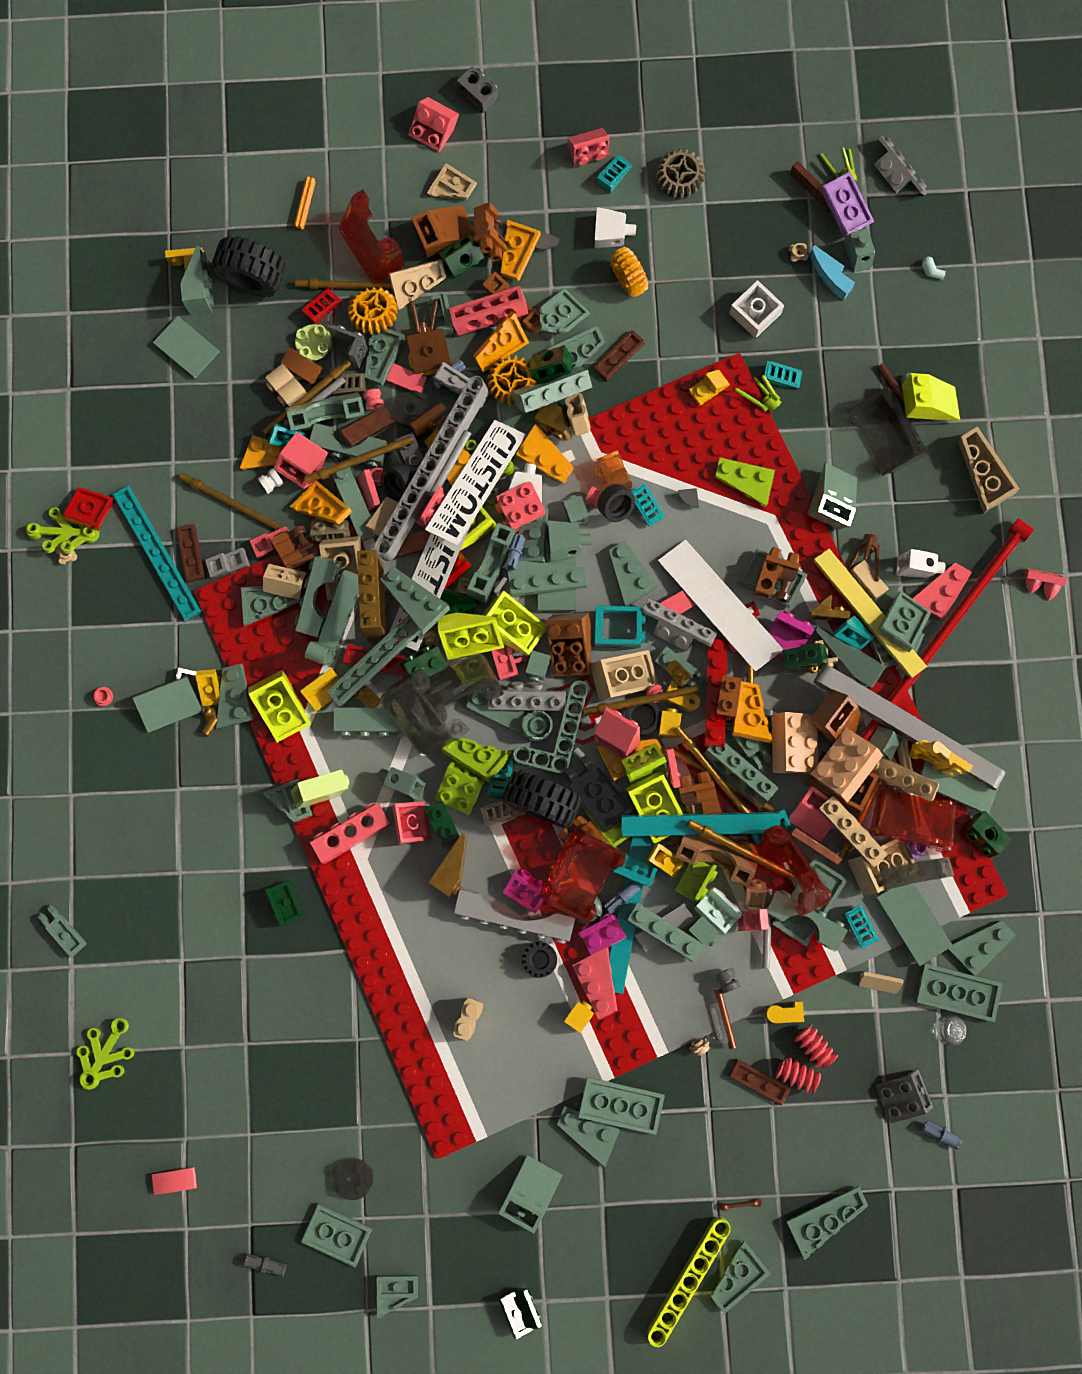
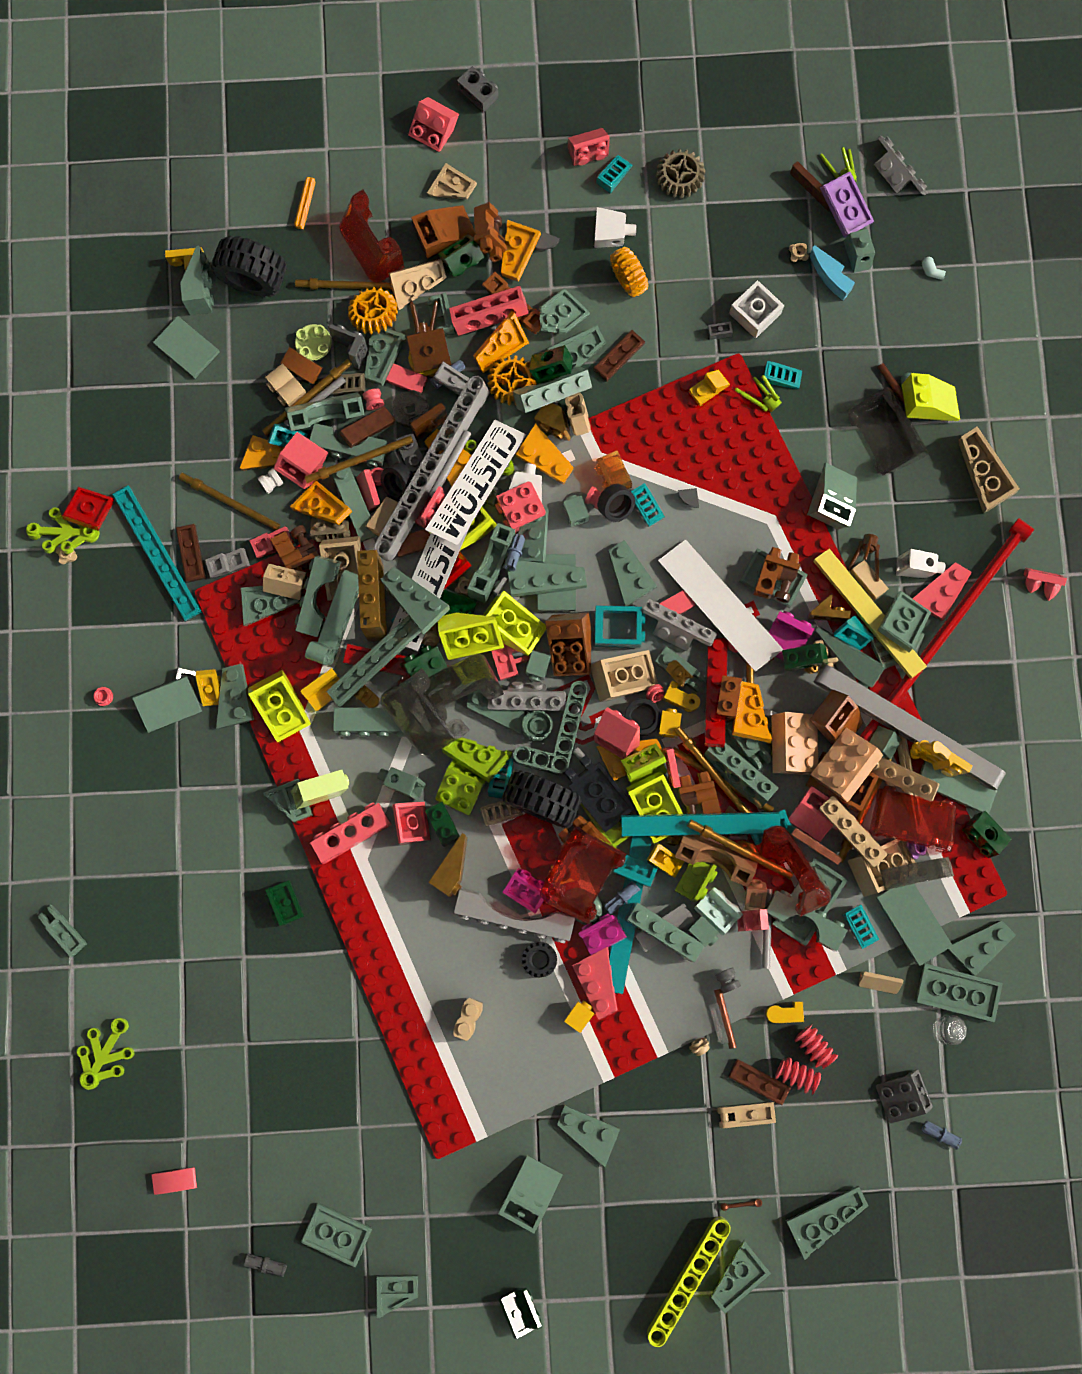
(211, 719): pearl gold arm -> none
(316, 319): red slope -> none
(346, 1188): clear smoke plate -> none
(565, 540): sand green torso -> none
(621, 1105): sand green plate -> none
(641, 700): pearl gold bar -> none
(719, 330): none -> flat silver piece
(747, 478): lime wing -> none
(747, 1115): none -> tan plate

